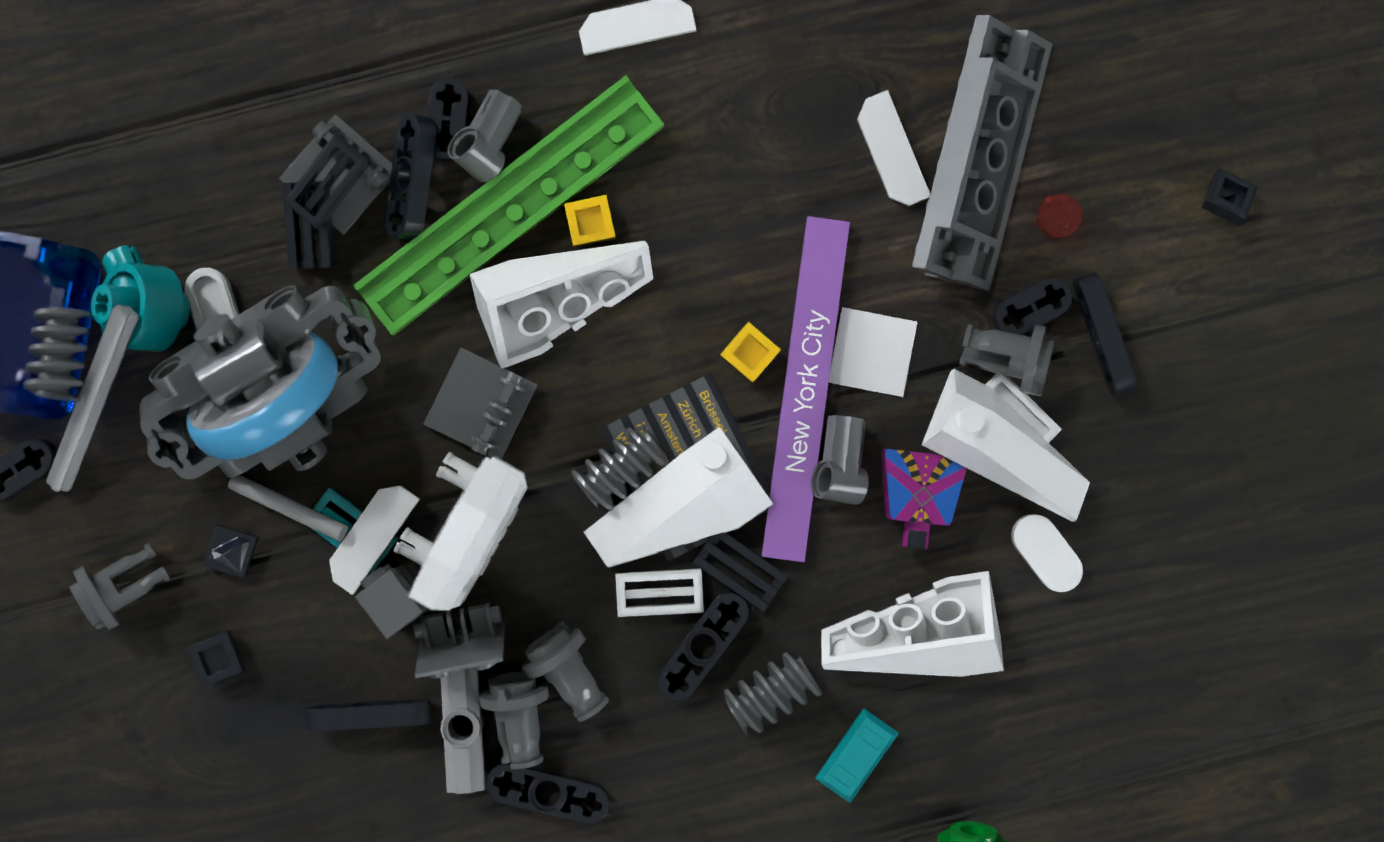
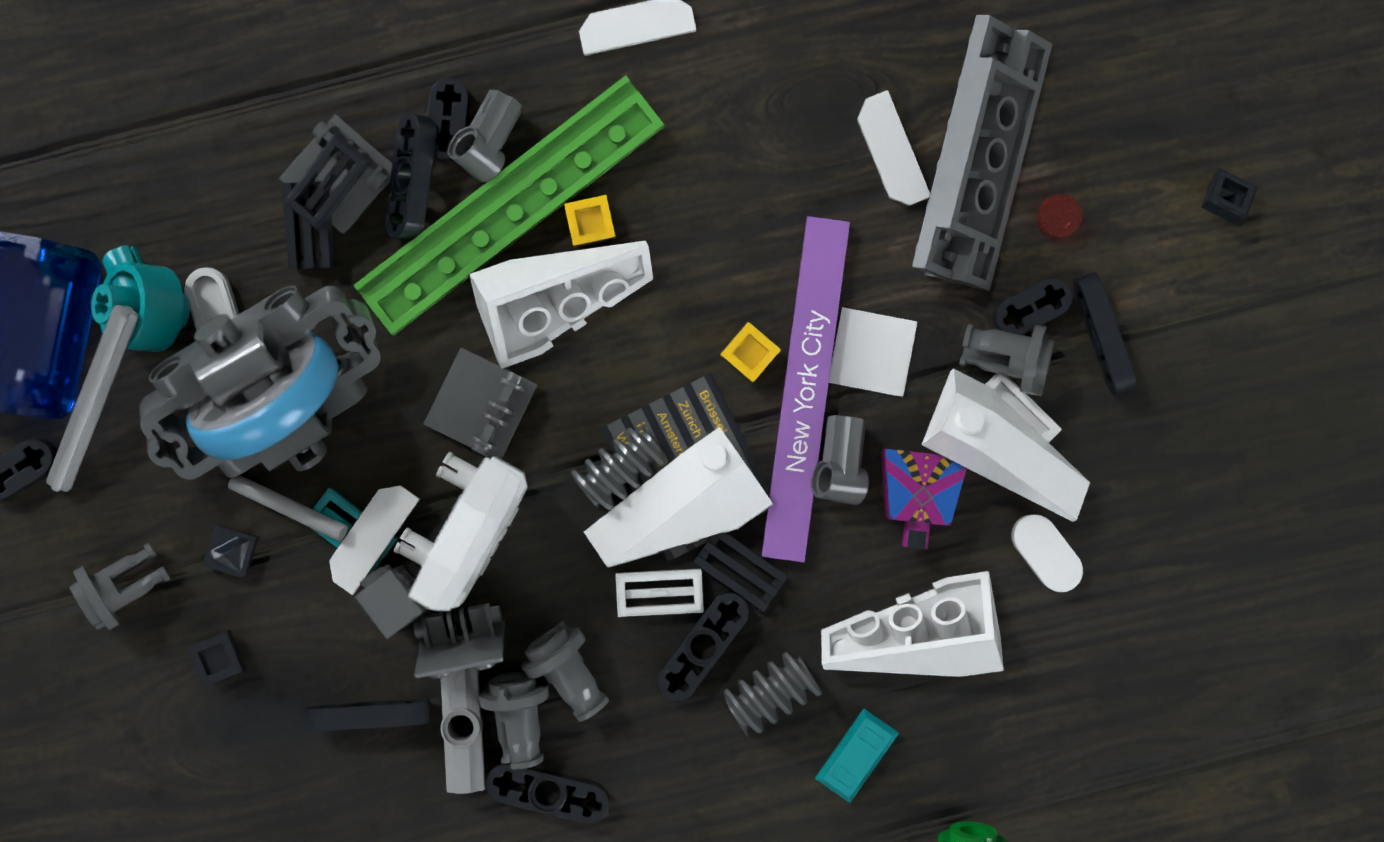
(56, 353): dark grey piece -> none

